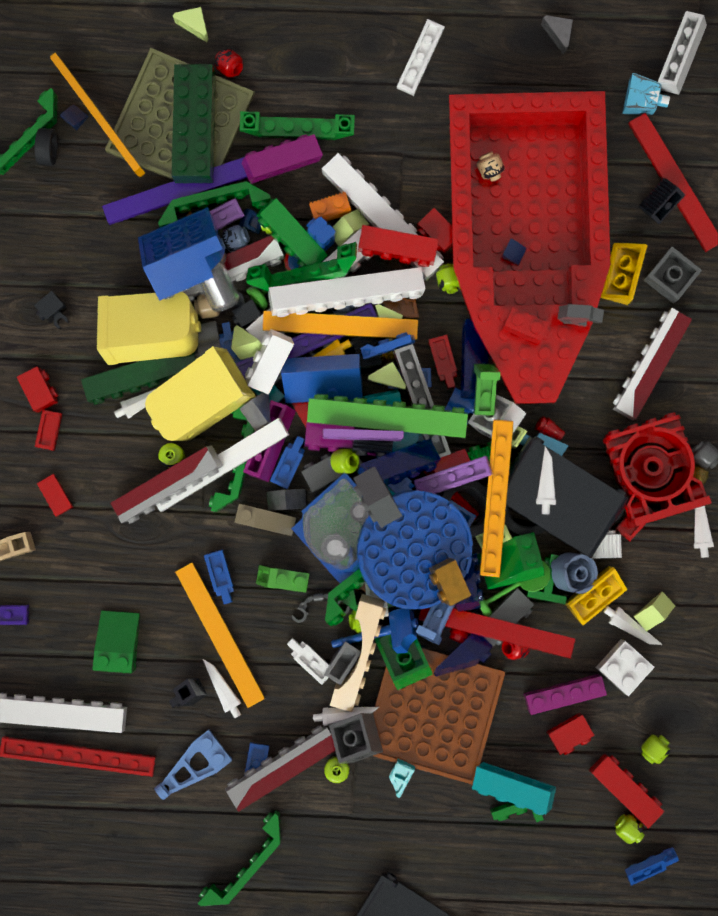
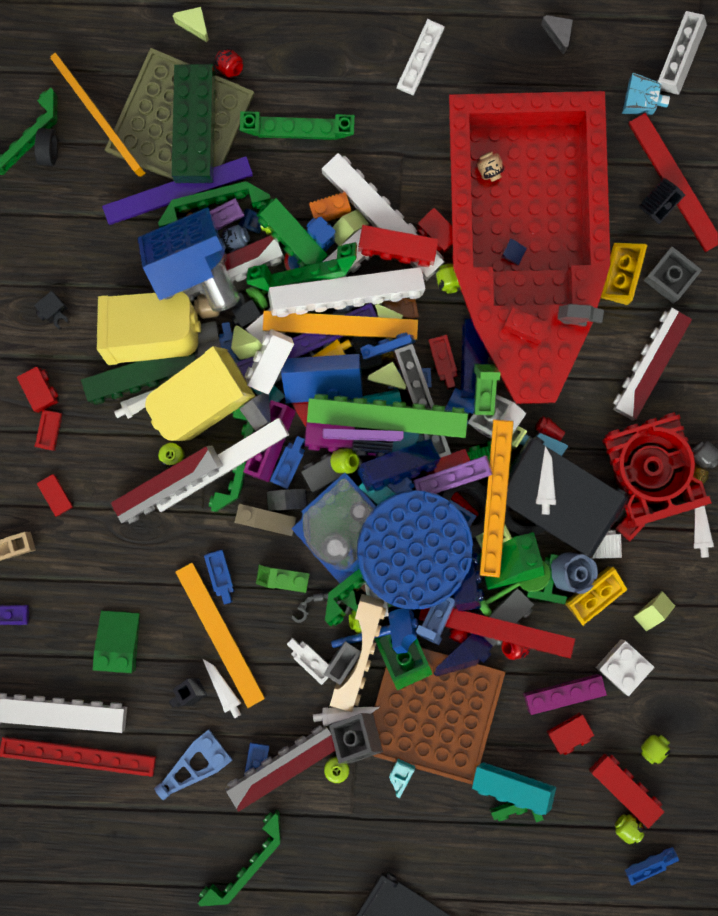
(74, 116): dark blue slope -> none
(282, 158): magenta brick -> none
(376, 497): dark grey brick -> none
(449, 582): pearl gold brick -> none
(626, 623): white bar -> none

